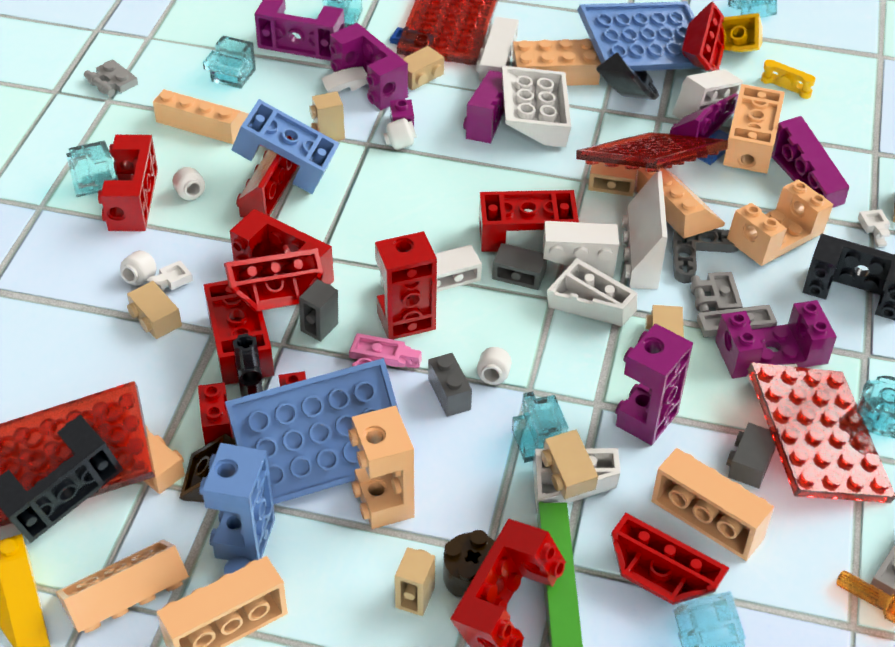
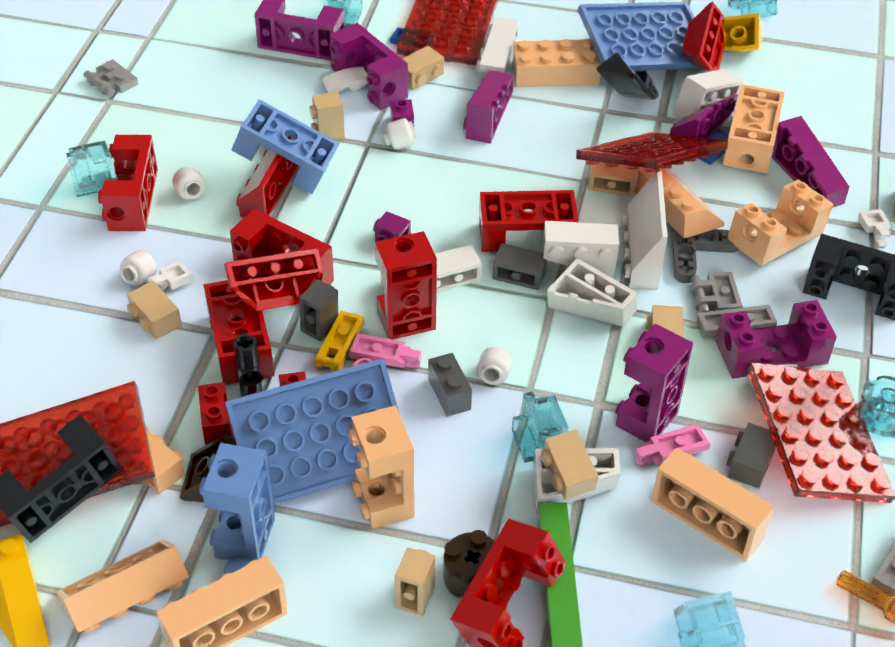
(198, 116): light nougat slope -> none
(231, 62): clear light blue plate -> none
(339, 341): none -> yellow plate
(391, 226): none -> magenta brick
(537, 104): white slope -> none
(663, 563): red wedge -> none
(688, 439): none -> bright pink hinge
(788, 78): yellow plate -> none

